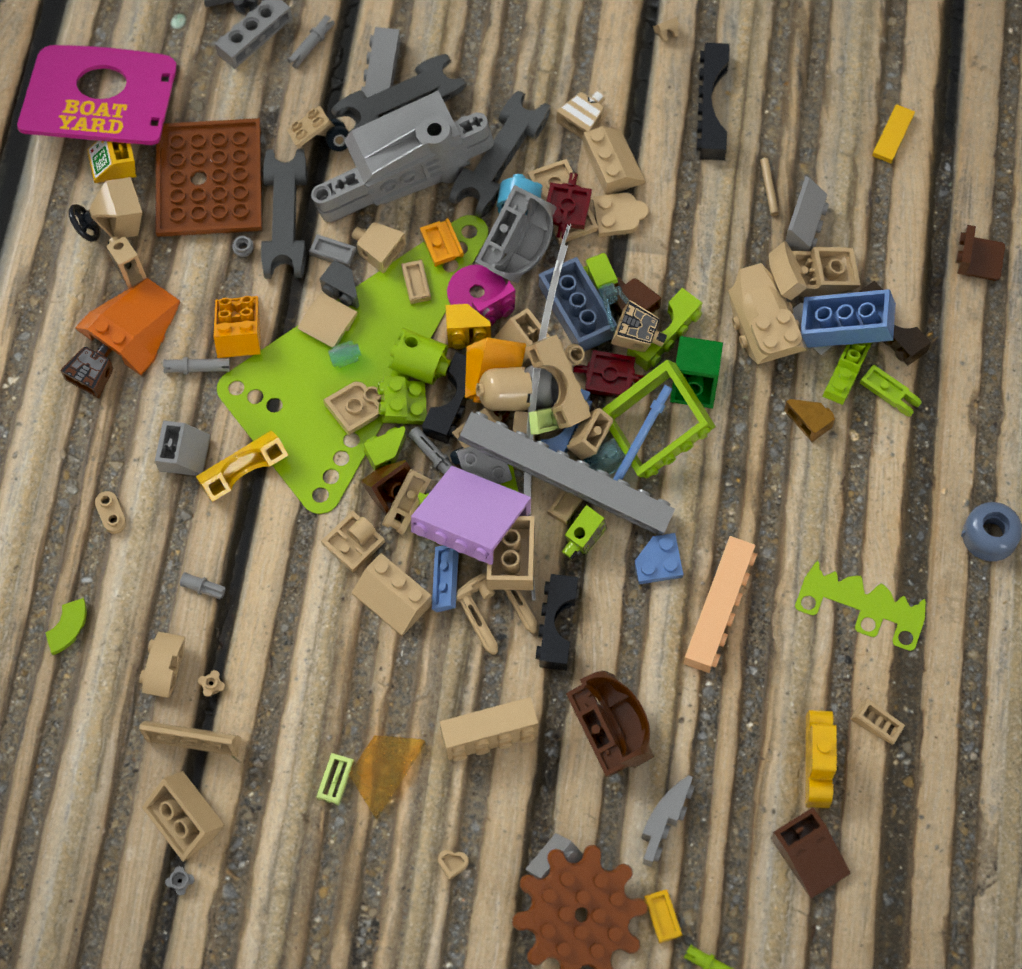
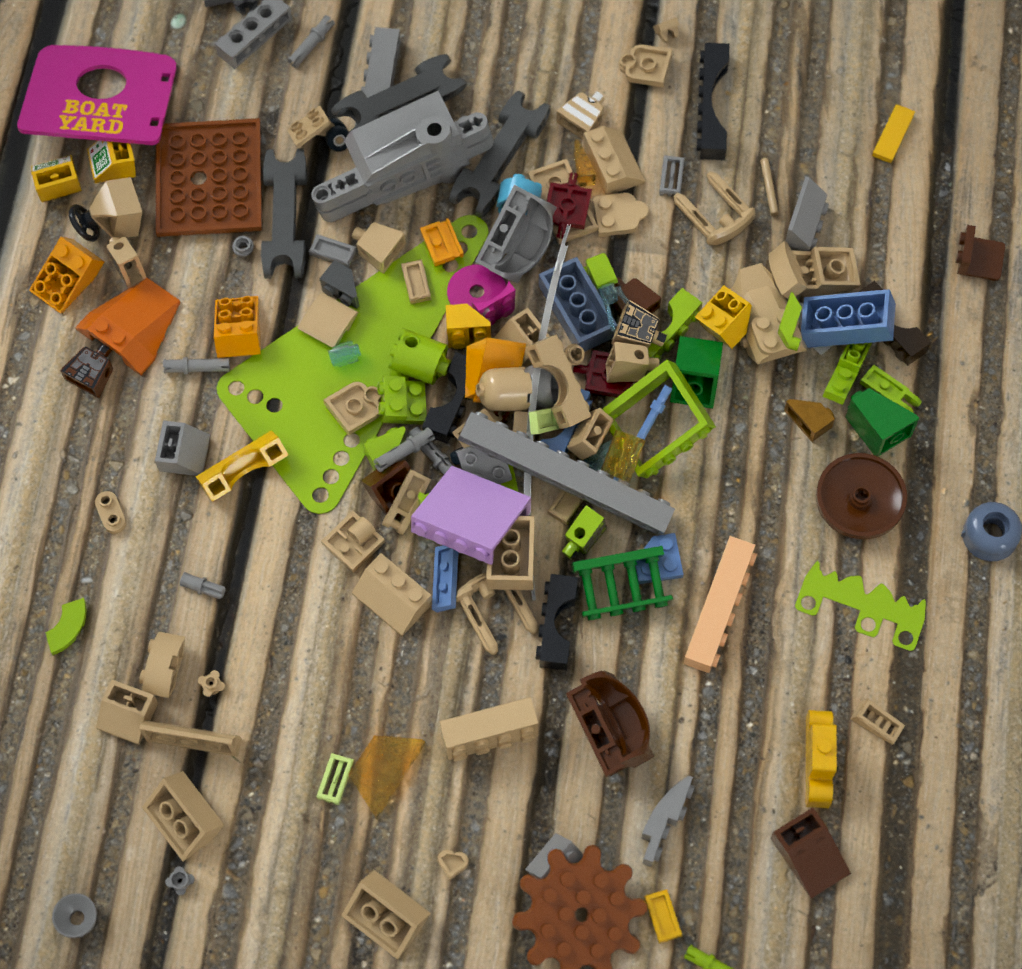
(55, 178): none -> yellow slope
(66, 274): none -> light orange slope
(66, 908): none -> light grey piece
(124, 710): none -> tan slope
(385, 914): none -> tan slope
(412, 444): none -> light grey pin
(584, 169): none -> clear yellow slope
(623, 455): none -> clear yellow bracket
(628, 363): none -> tan torso
(629, 561): none -> green fence
(646, 65): none -> tan plate
(670, 191): none -> light grey tile
(726, 316): none -> yellow slope
(731, 227): none -> tan piece
(789, 323): none -> lime piece
(861, 496): none -> reddish brown dish
(880, 421): none -> green slope

